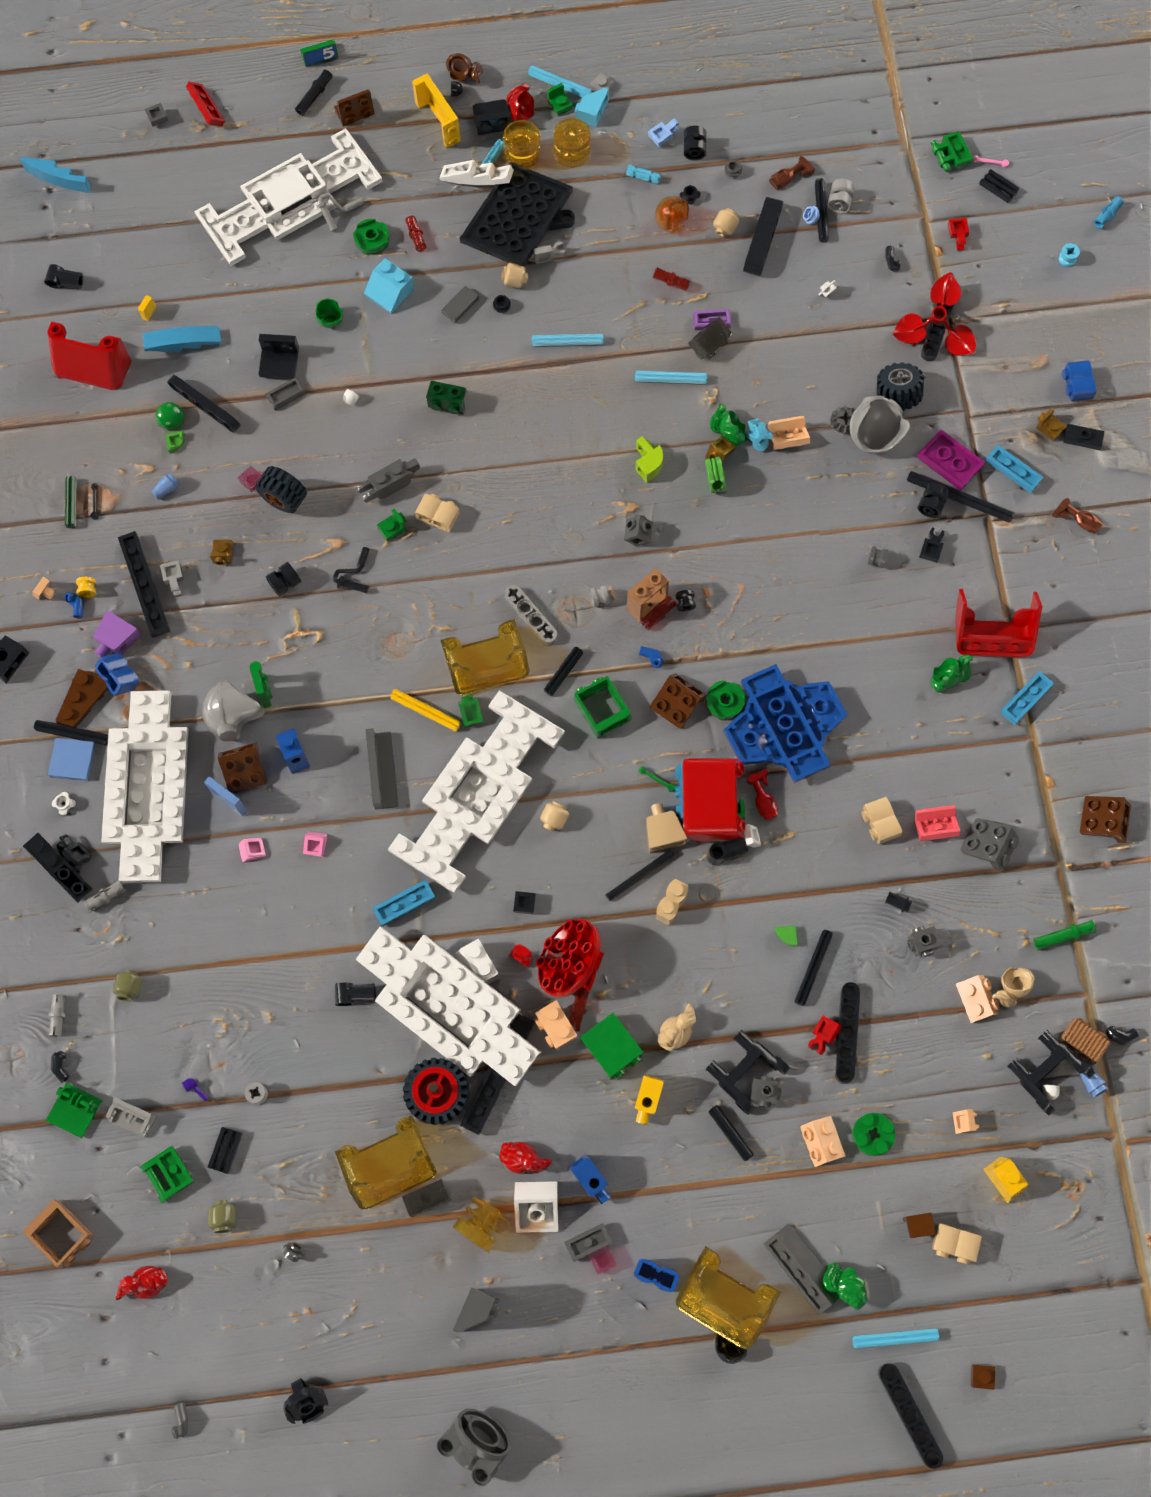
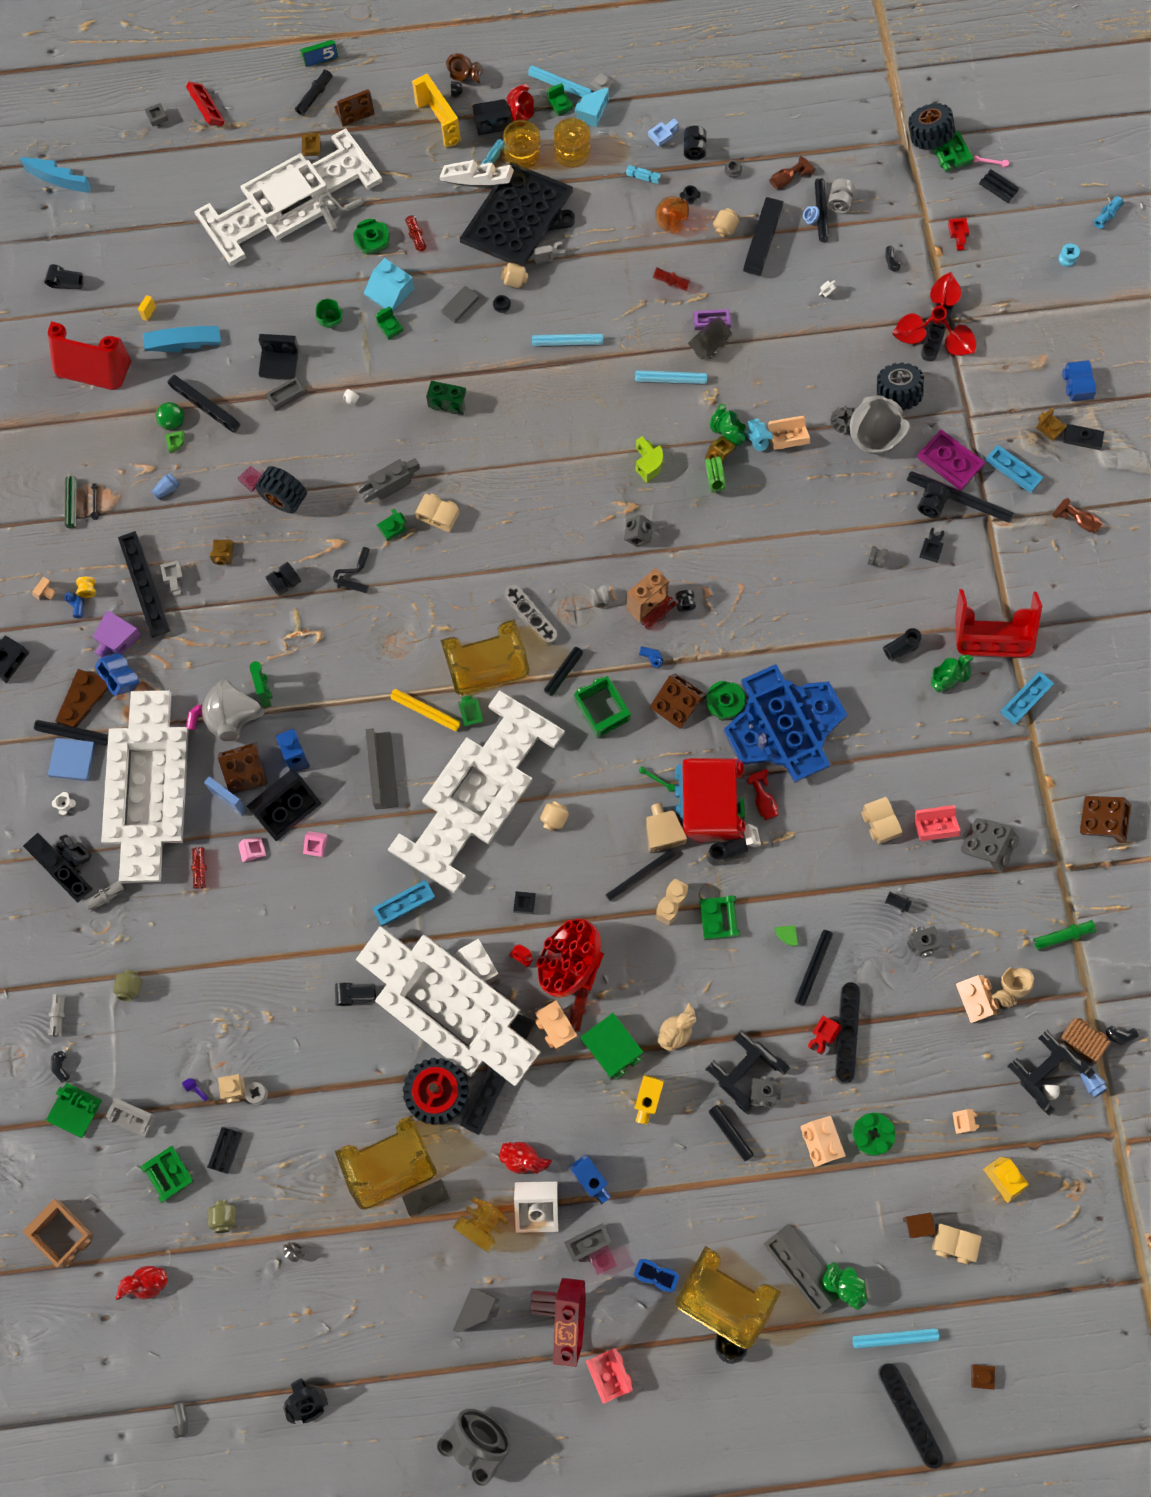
(193, 715): none -> dark pink arm
(198, 867): none -> clear red pin
(231, 1088): none -> tan brick
(284, 804): none -> black slope
(311, 144): none -> pearl gold bracket
(388, 323): none -> green bracket
(569, 1313): none -> dark red piece
(609, 1375): none -> coral bracket
(712, 918): none -> green plate
(902, 645): none -> black piece
(931, 126): none -> black wheel

